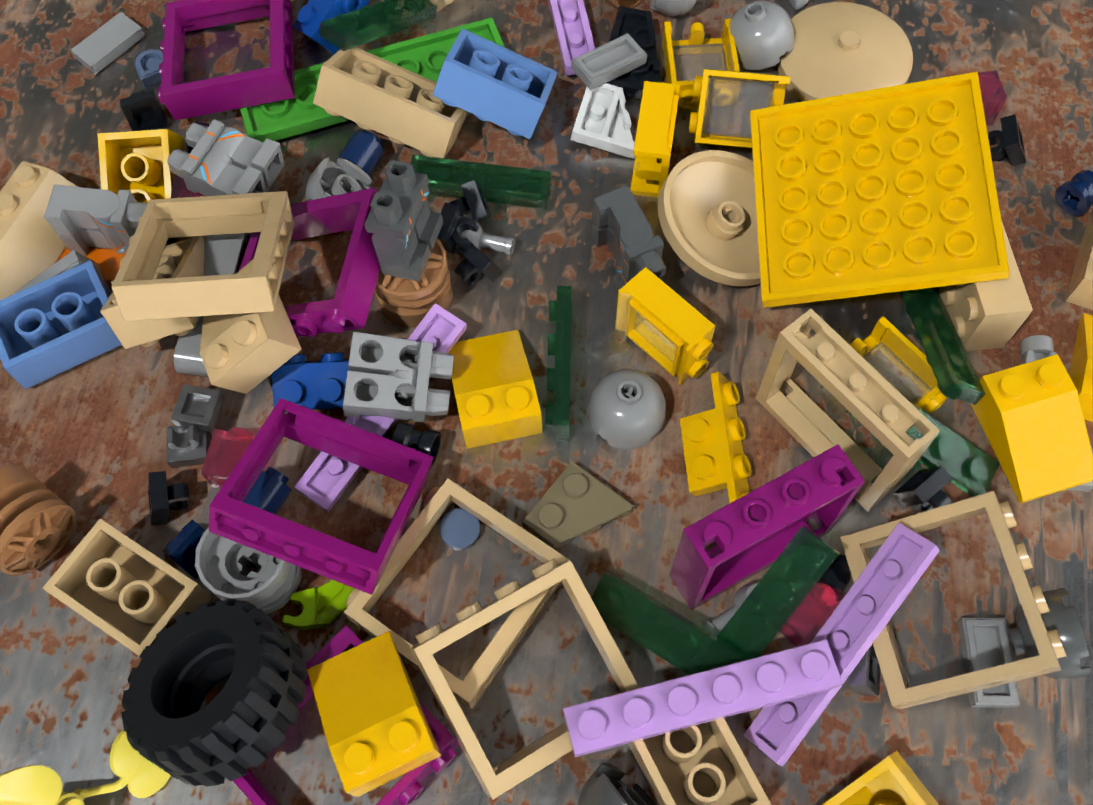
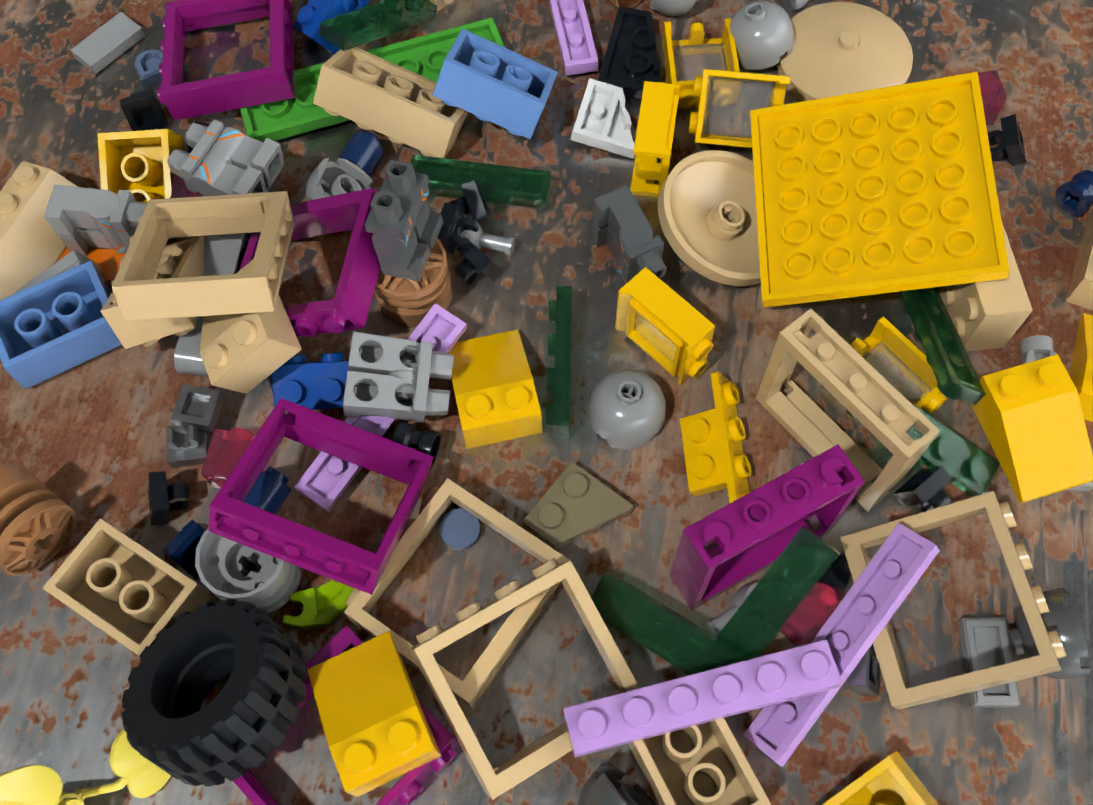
(609, 61): light grey tile -> none

